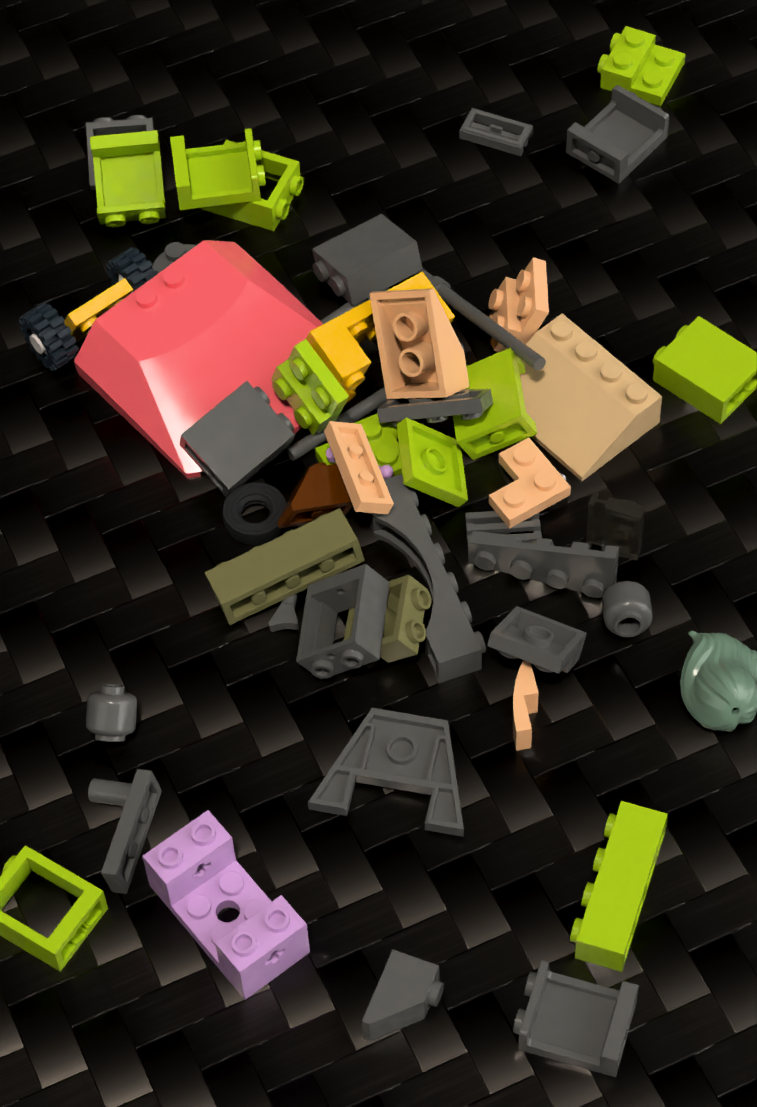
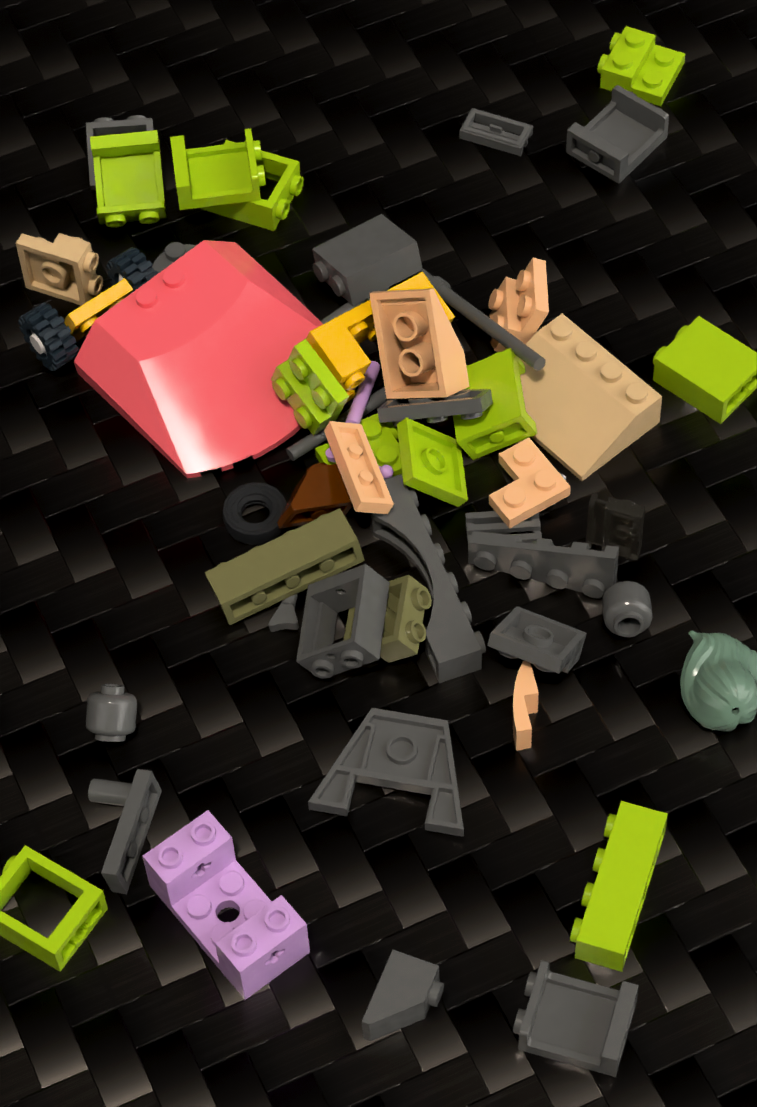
(60, 268): none -> tan plate
(237, 438): dark grey brick -> none
(362, 394): none -> lavender bar

